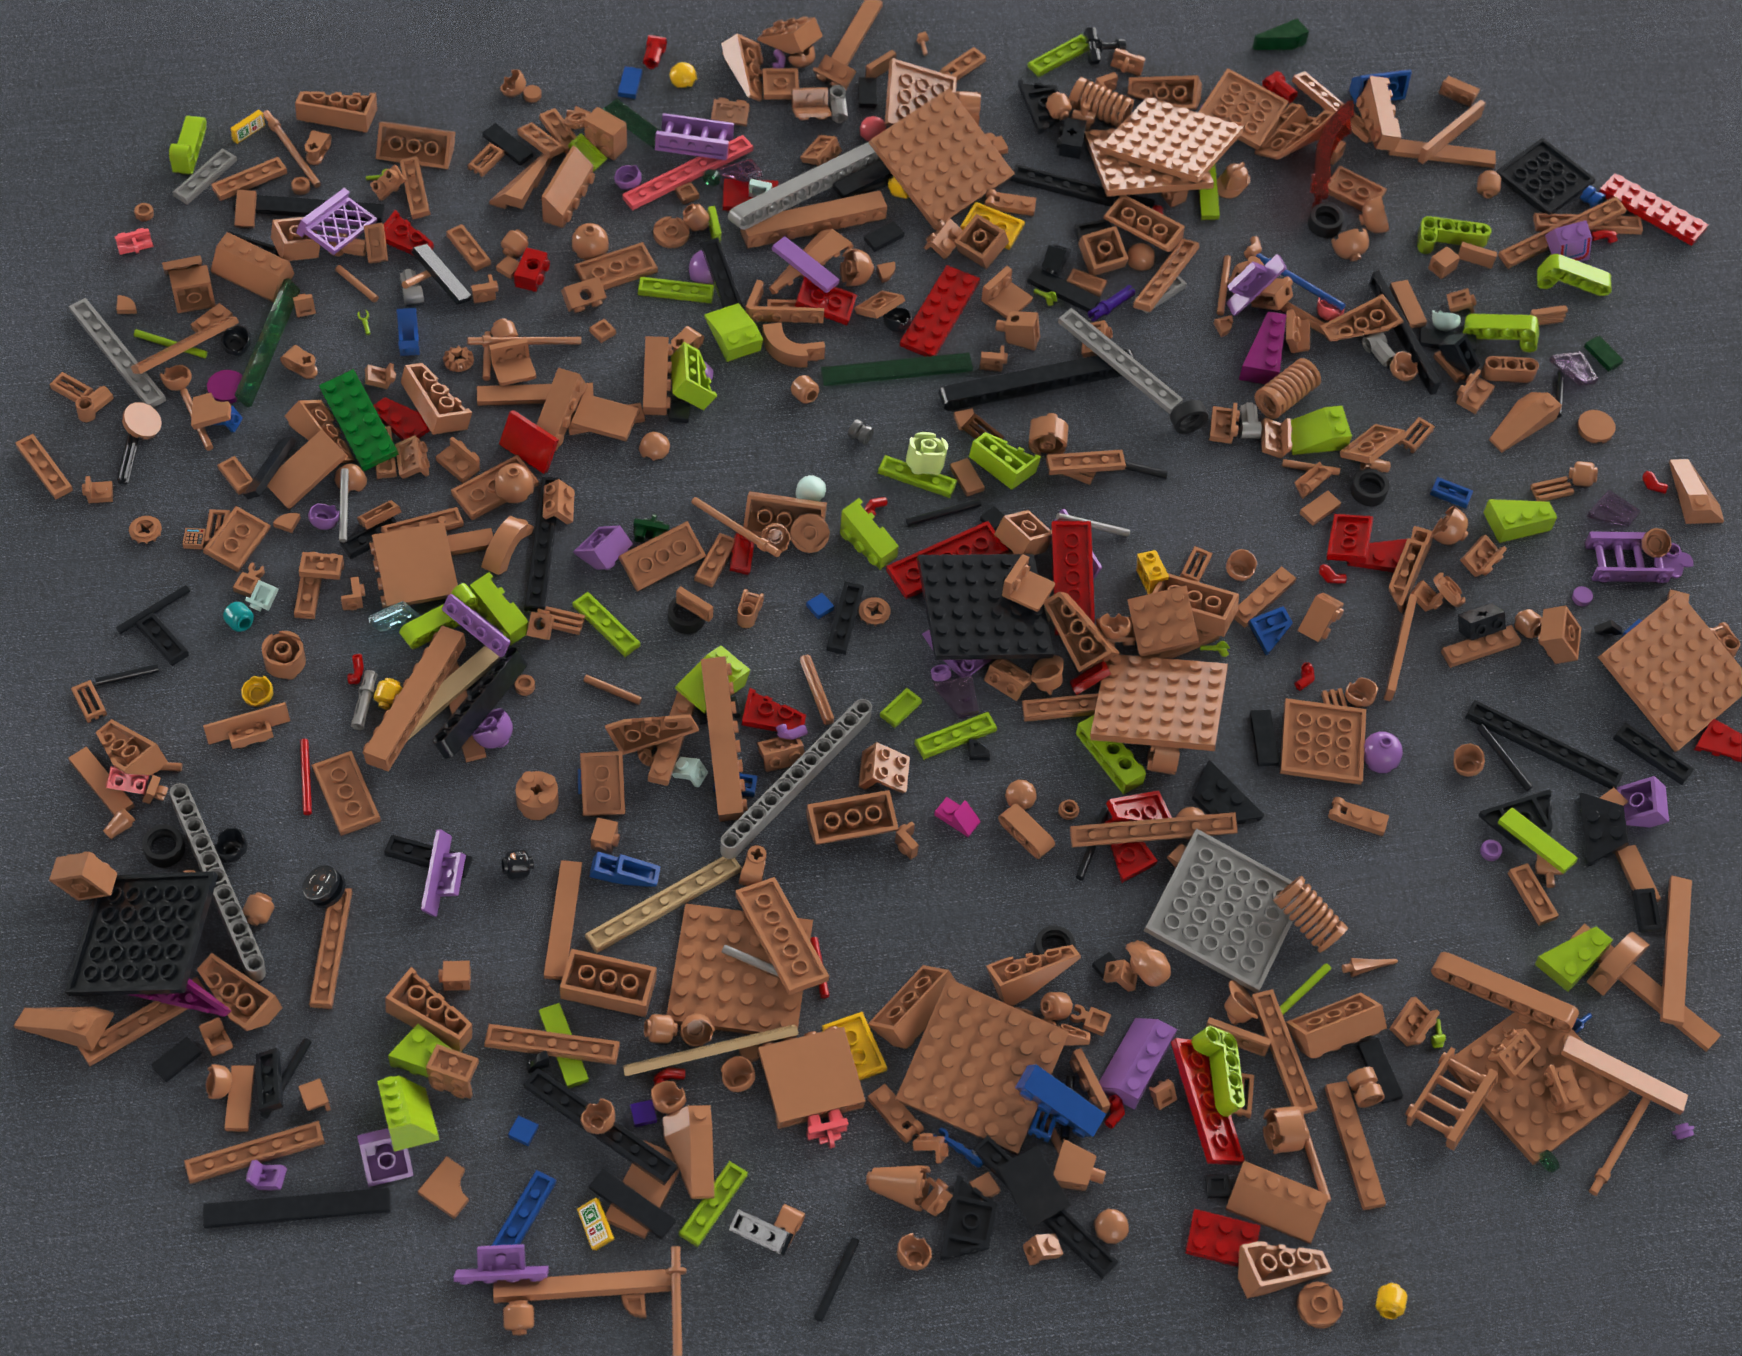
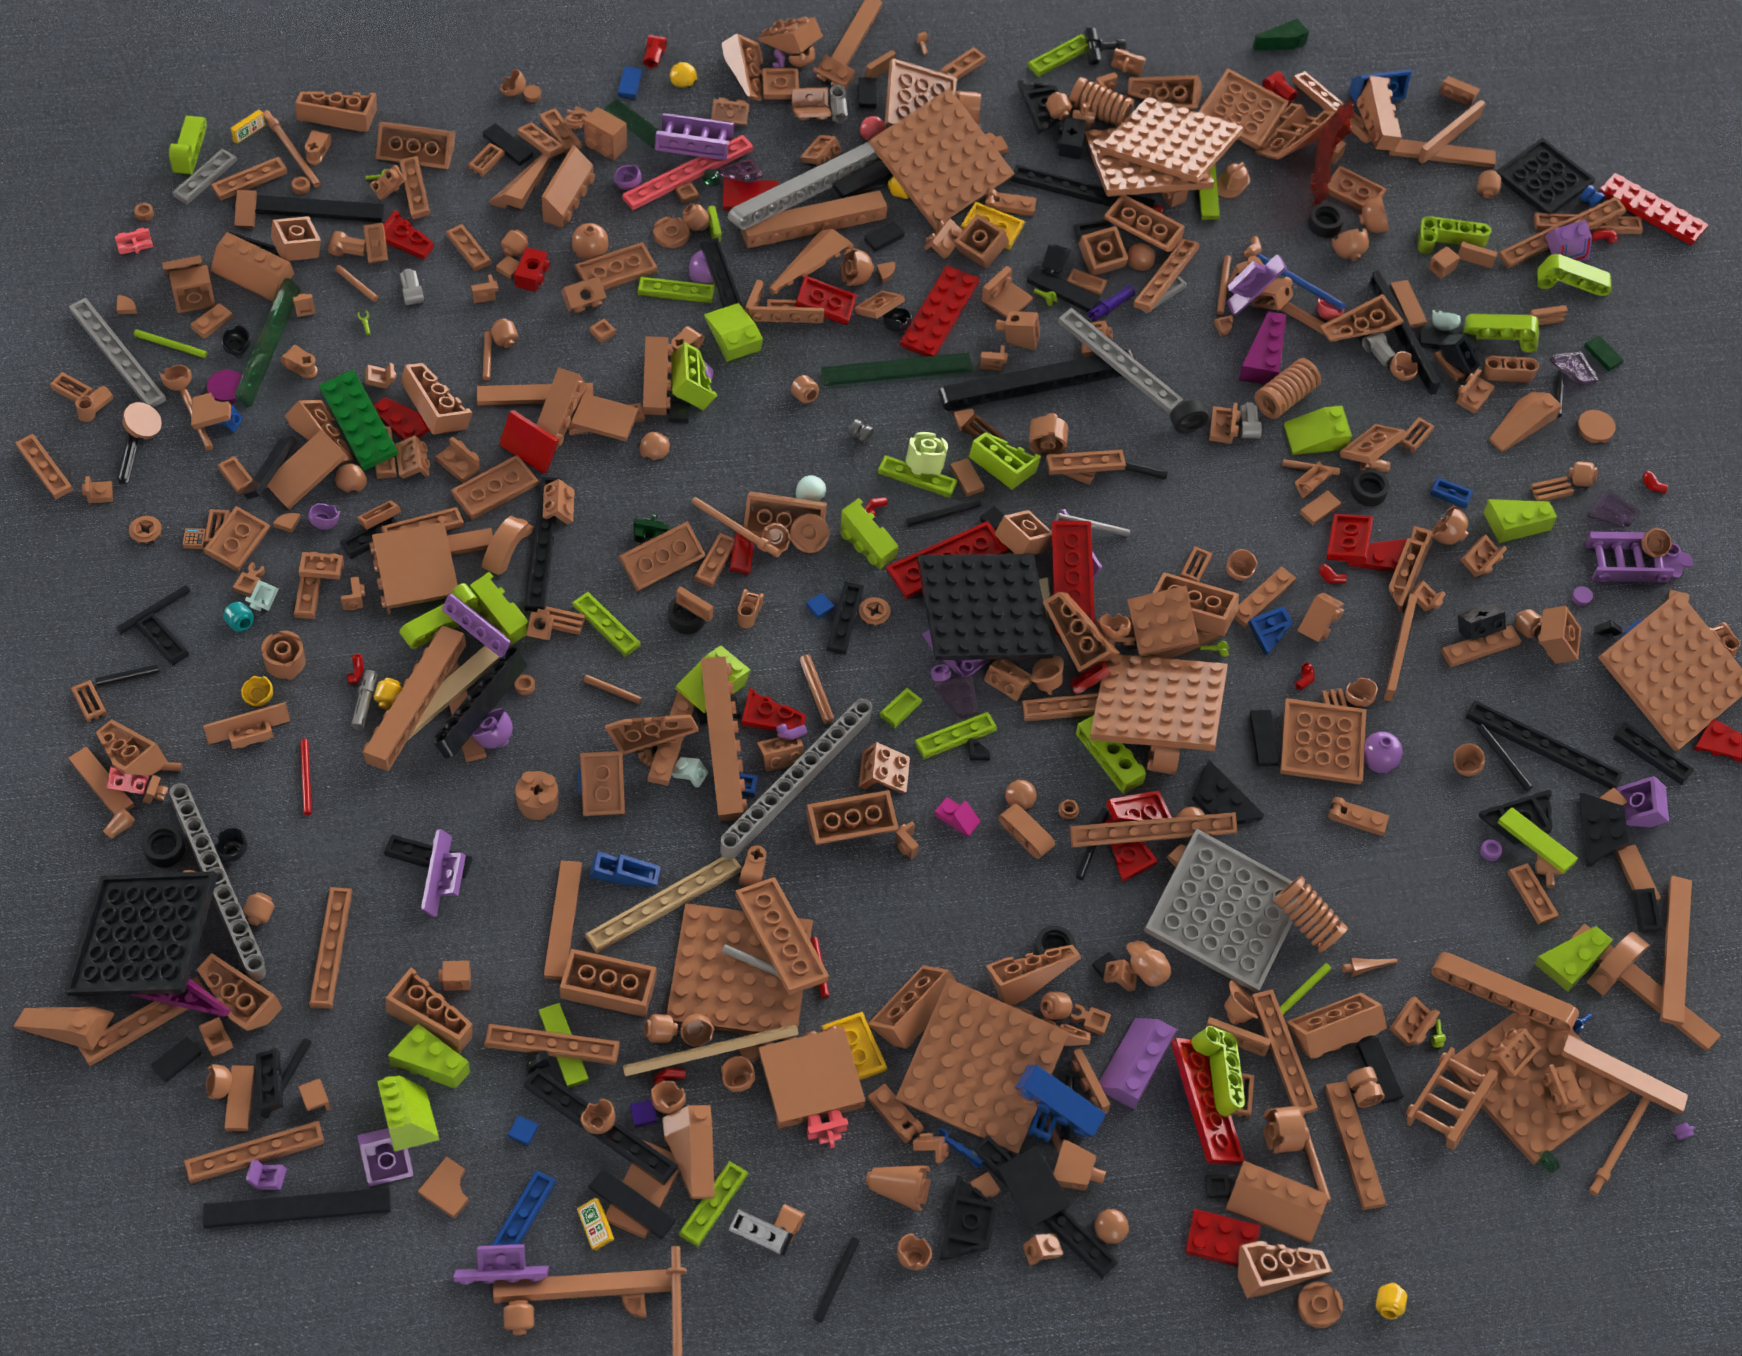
(83, 876): nougat brick -> none
(184, 344): nougat tile -> none
(324, 886): black head -> none
(325, 213): medium lavender fence -> none
(343, 518): light grey bar -> none
(346, 793): nougat tile -> none
(393, 617): clear light blue wing -> none
(408, 331): blue arch -> none
(416, 279): nougat bar -> none
(441, 274): tile -> none
(451, 1071): nougat bracket -> none
(461, 364): nougat gear -> none
(487, 340): nougat bar -> none
(512, 361): nougat bracket -> none
(514, 483): nougat cylinder -> none
(517, 864): black head -> none
(588, 151): lime tile -> none
(604, 547): medium lavender slope -> none
(605, 836): nougat brick -> none
(758, 187): light aqua bracket -> none
(789, 352): nougat arch -> none
(805, 264): medium lavender tile -> none
(938, 1198): nougat bracket -> none
(1027, 587): nougat bracket -> none
(1117, 1111): red arm -> none
(1150, 570): yellow bracket -> none
(1163, 1094): nougat tile -> none
(1276, 437): nougat bracket -> none
(1297, 332): nougat bracket -> none
(1449, 590): nougat tile -> none
(1461, 300): nougat bracket -> none
(1694, 496): nougat wedge -> none

